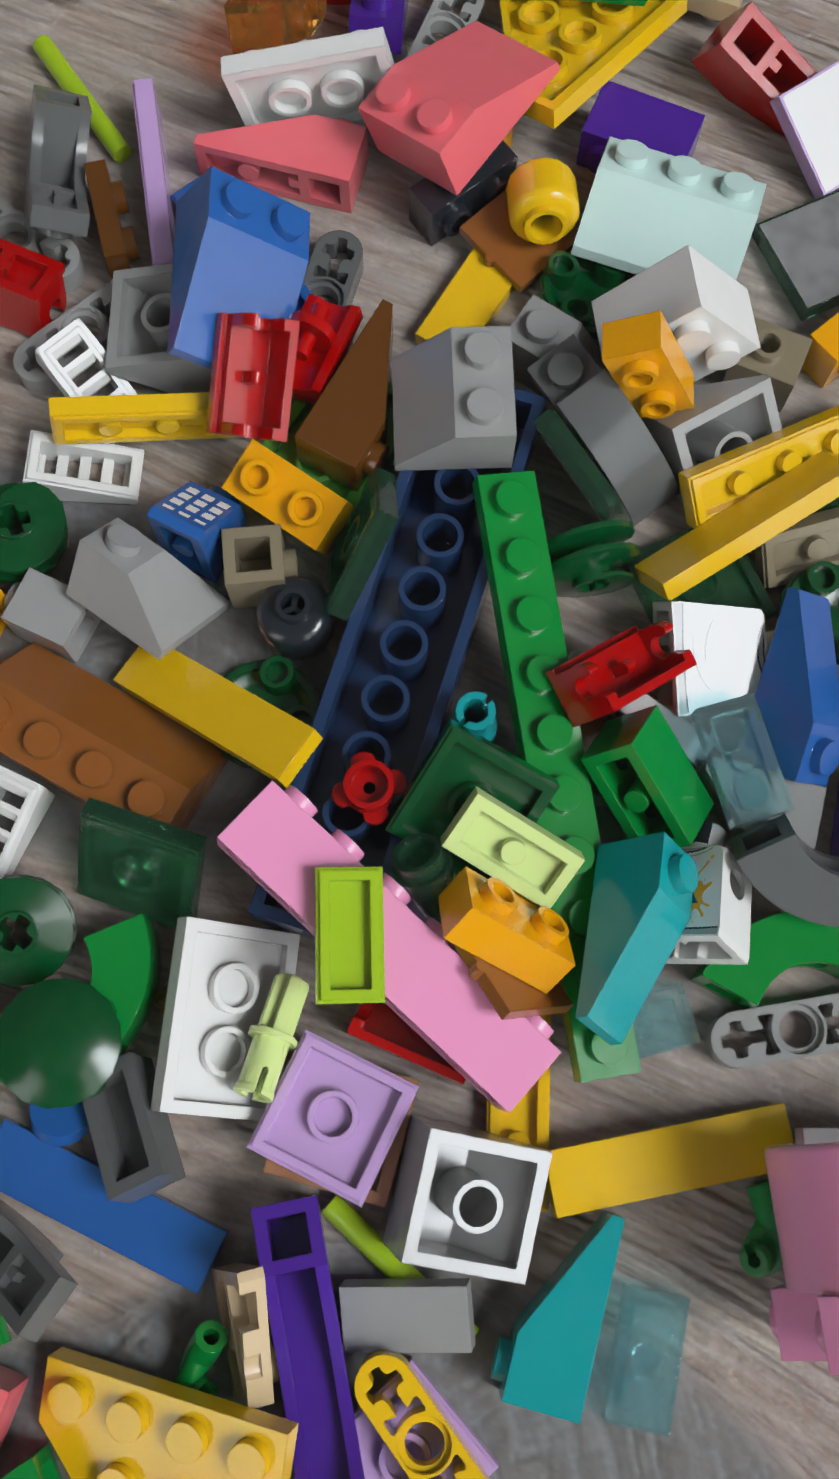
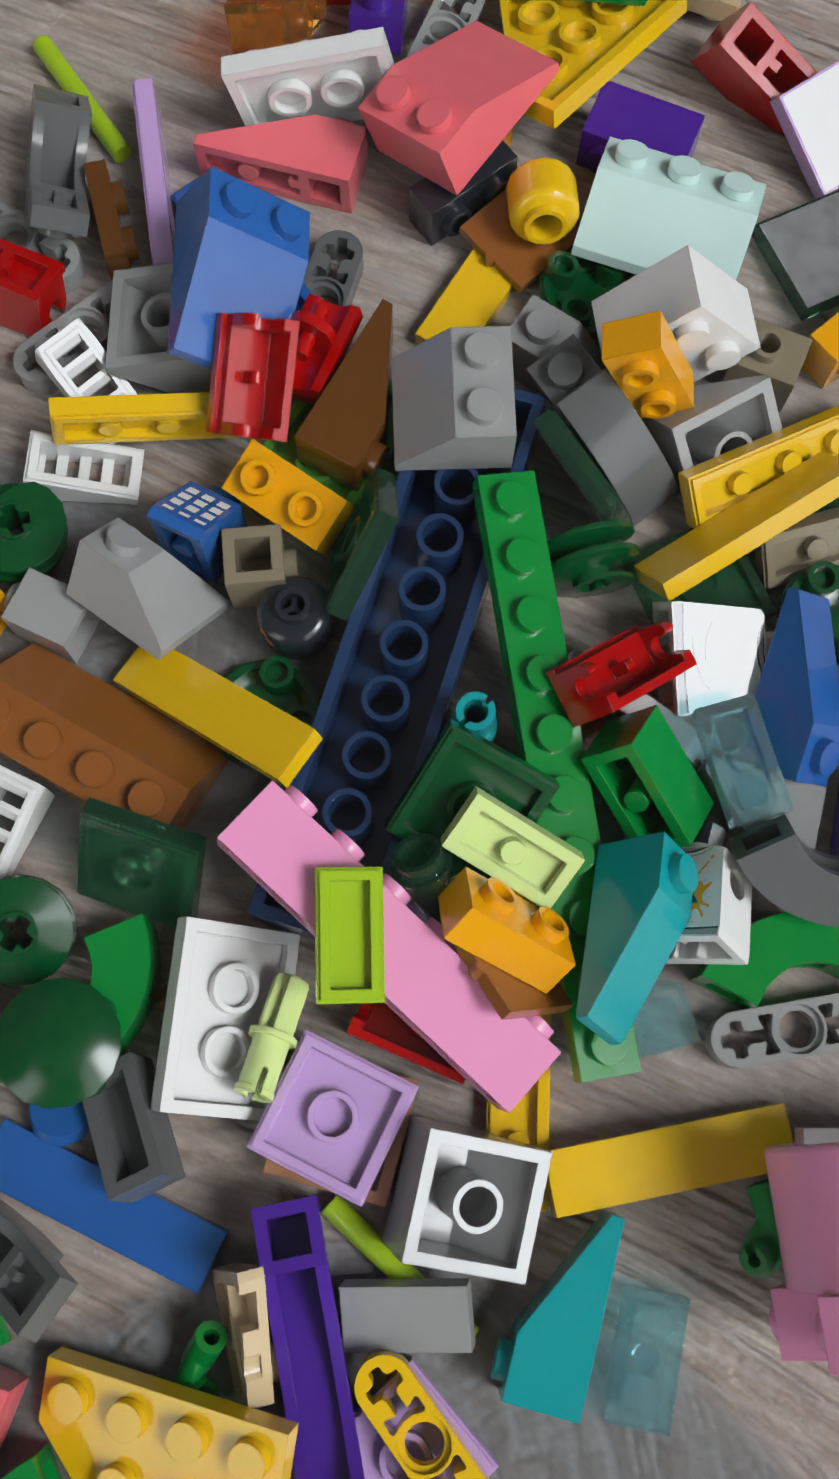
(366, 770): red plate -> none

